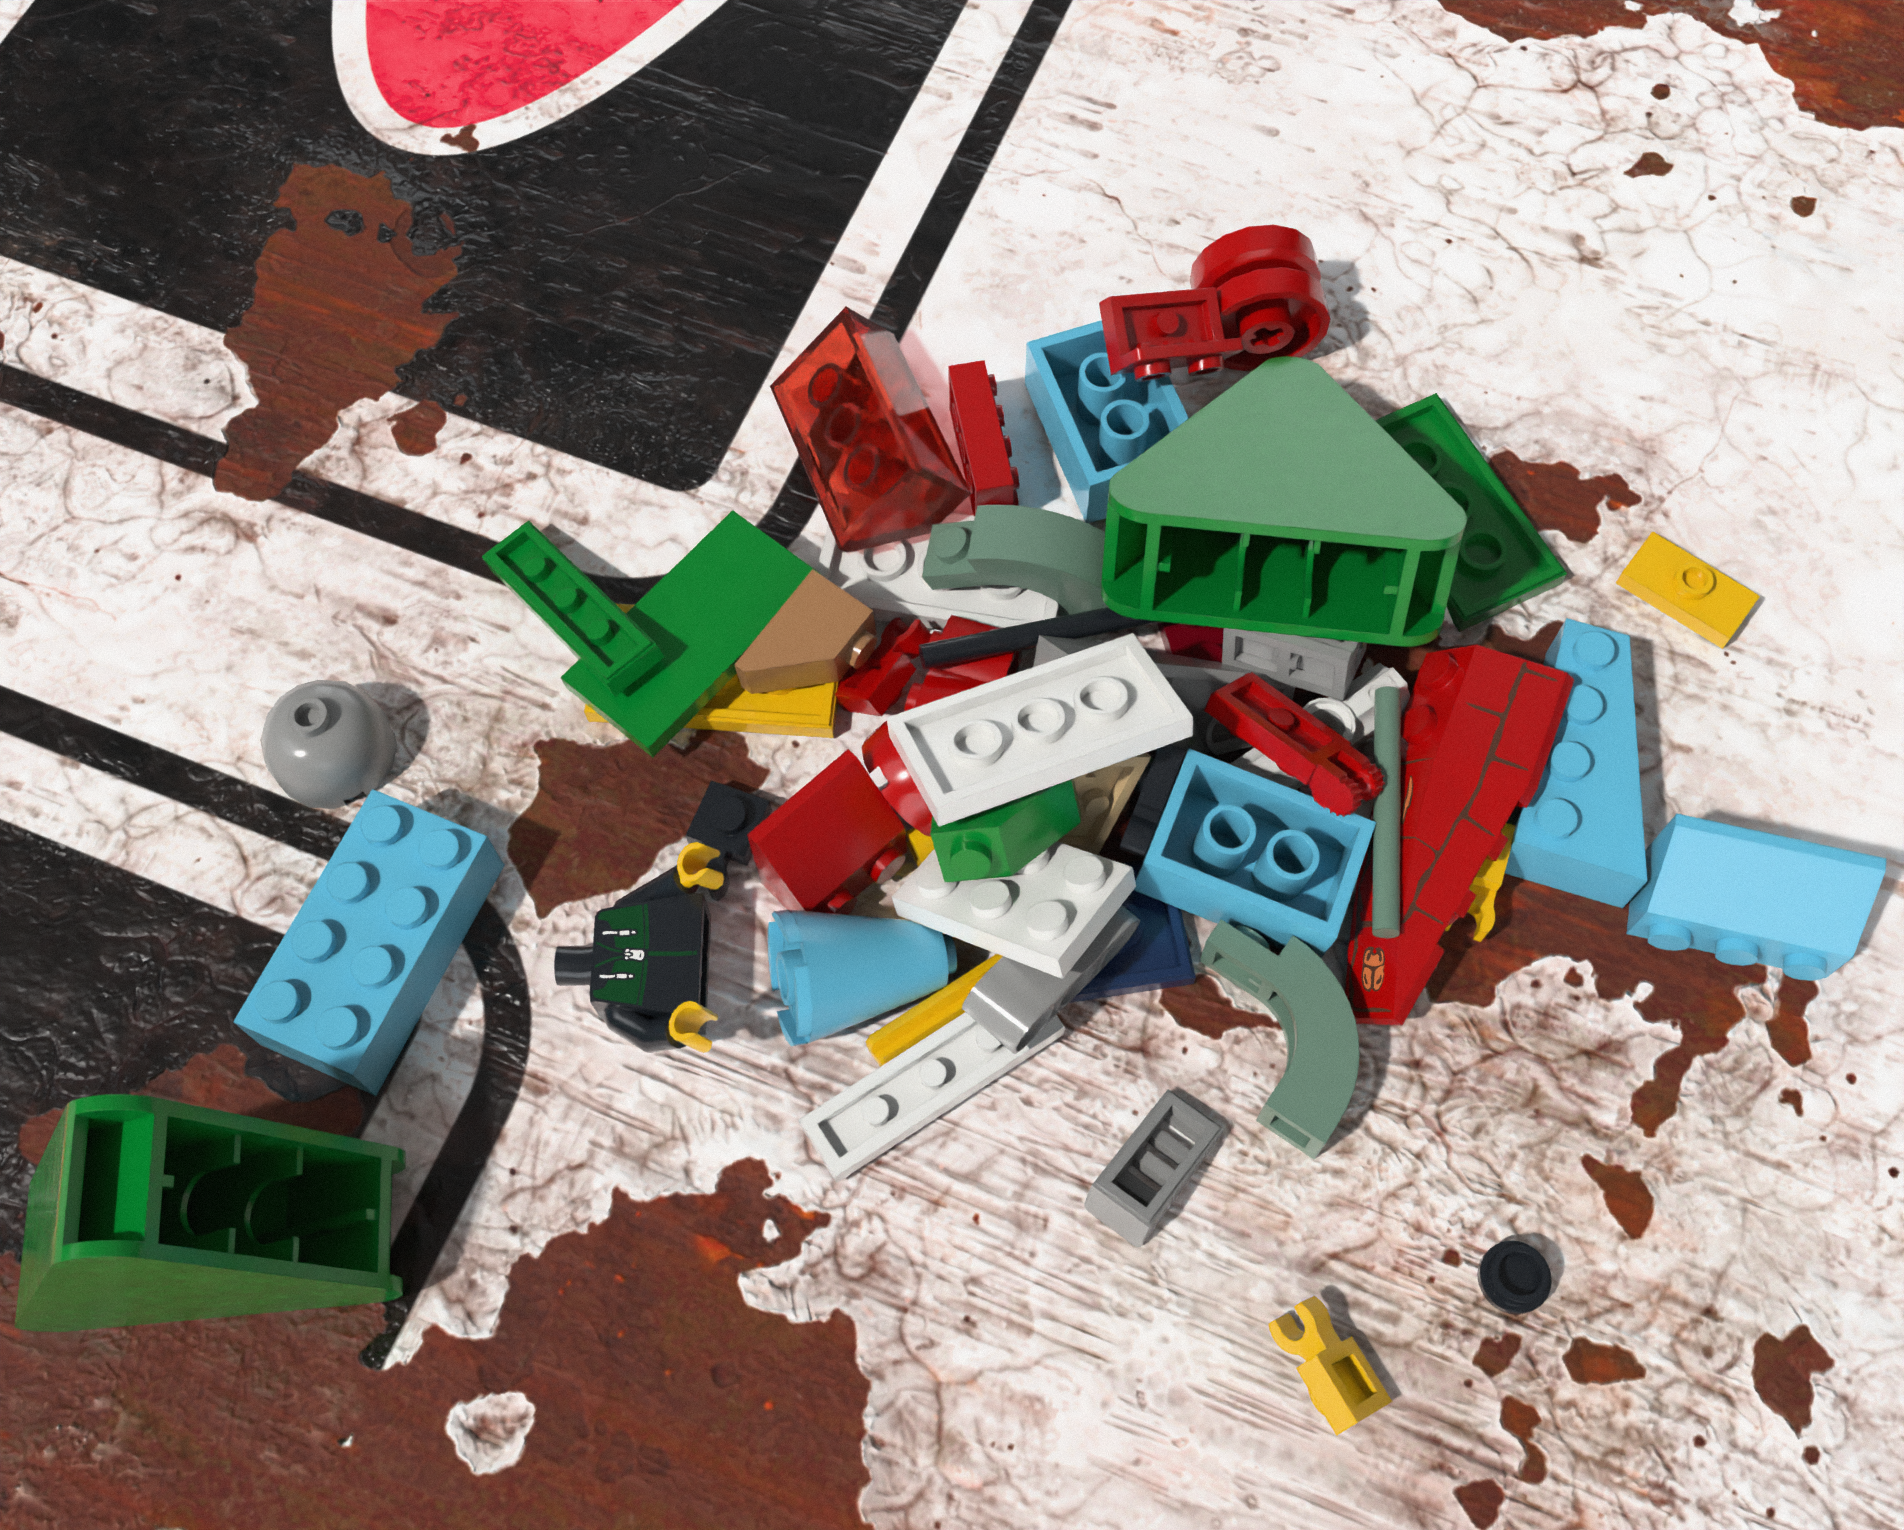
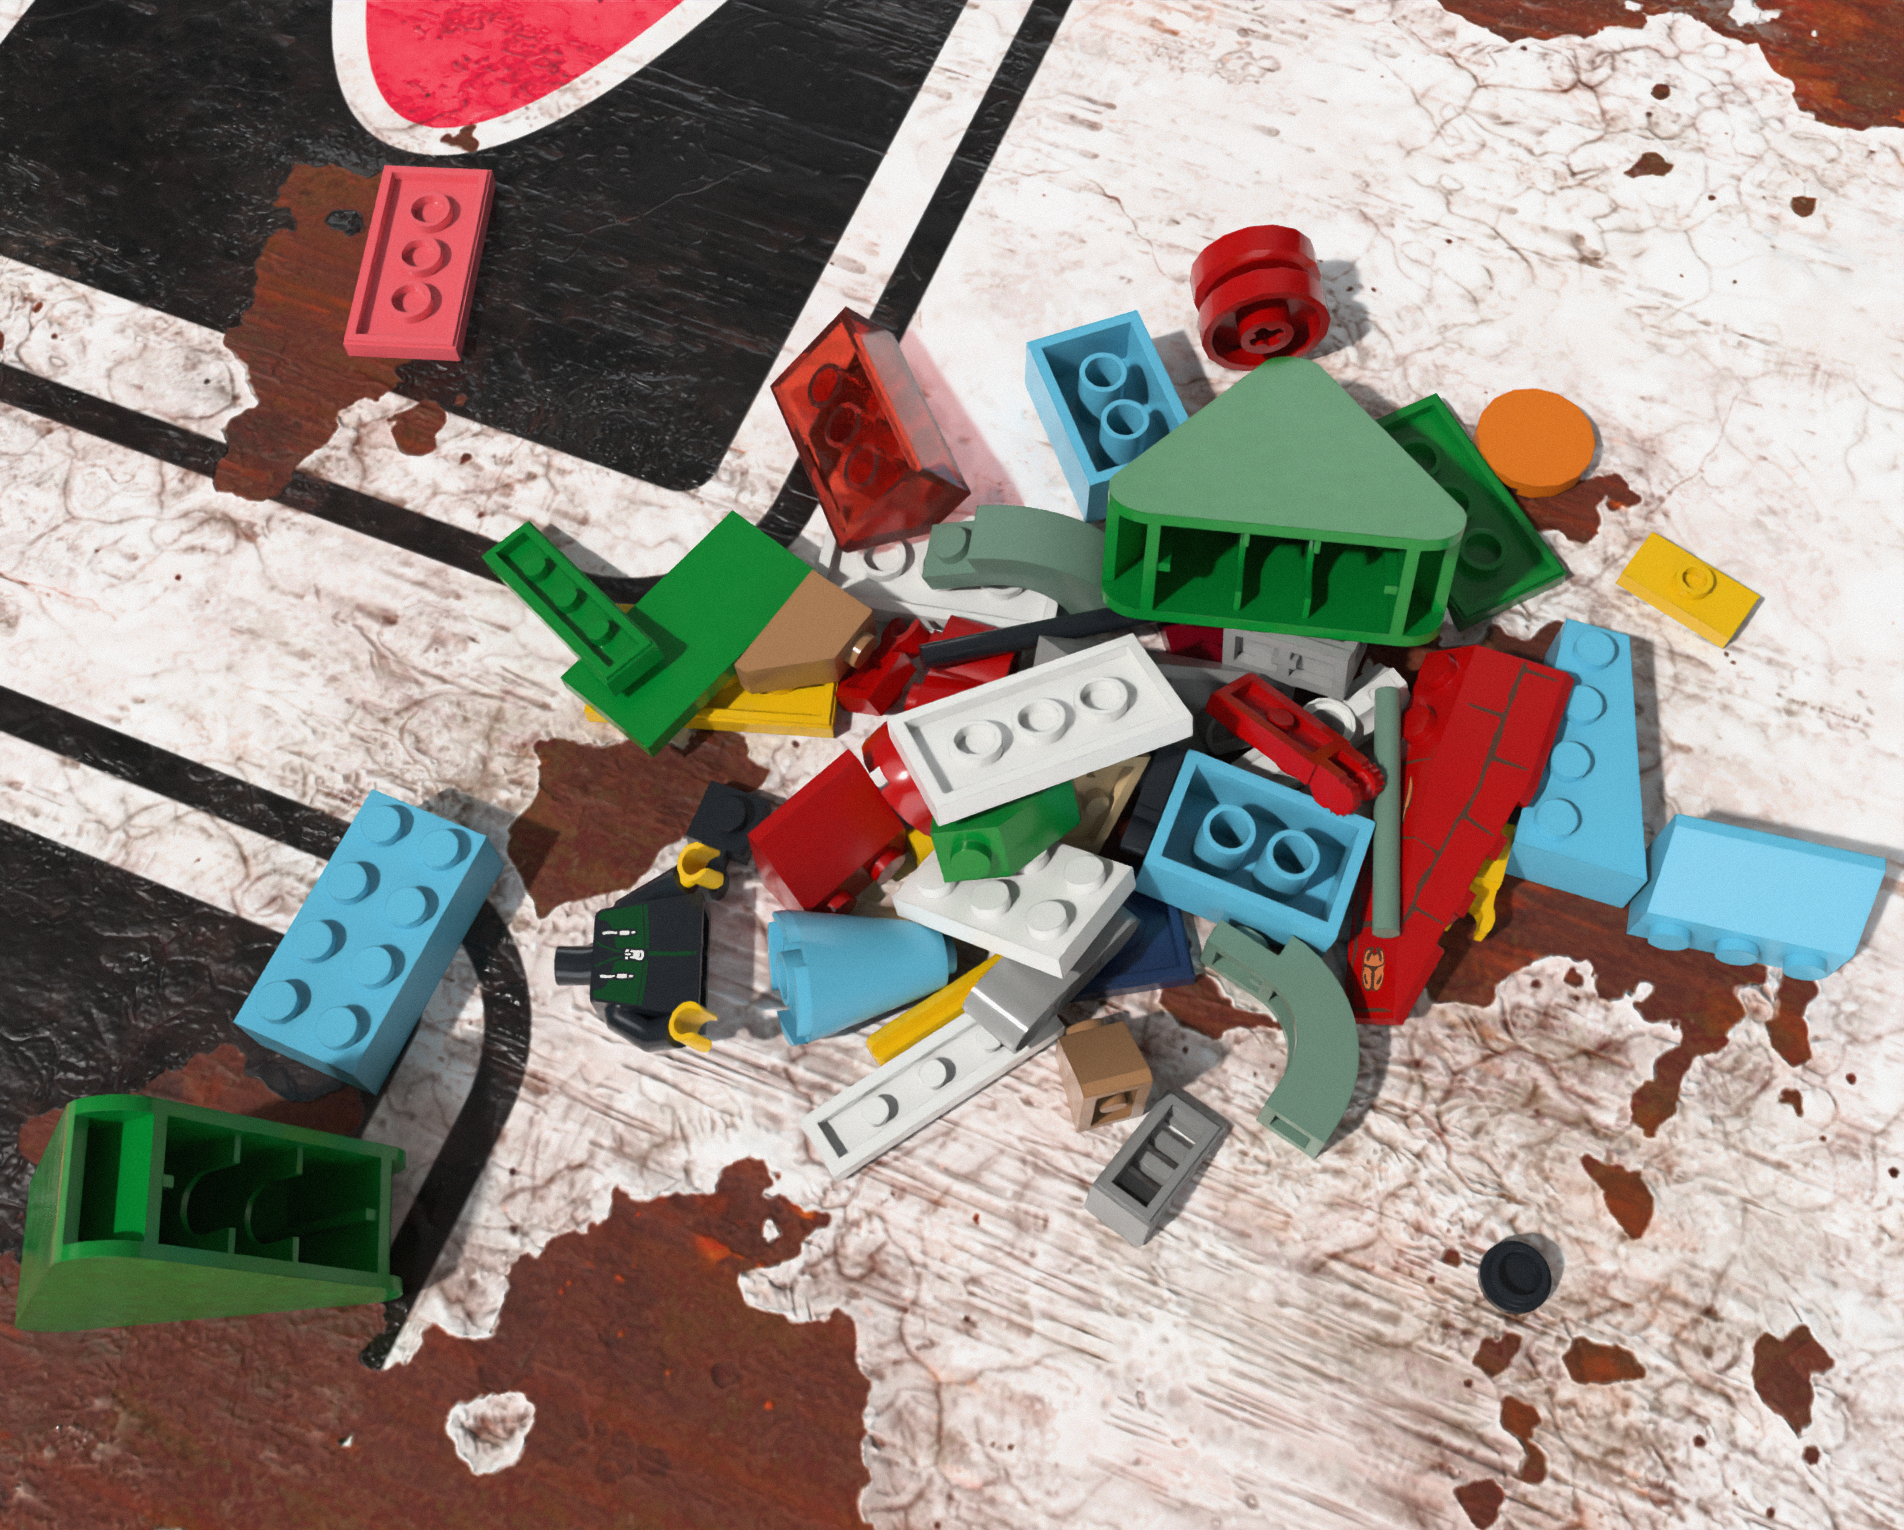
(327, 743): light grey cylinder -> none
(420, 263): none -> coral tile
(980, 437): red piece -> none
(1102, 1073): none -> medium nougat slope
(1165, 331): red bracket -> none
(1334, 1371): yellow plate -> none
(1535, 441): none -> orange tile

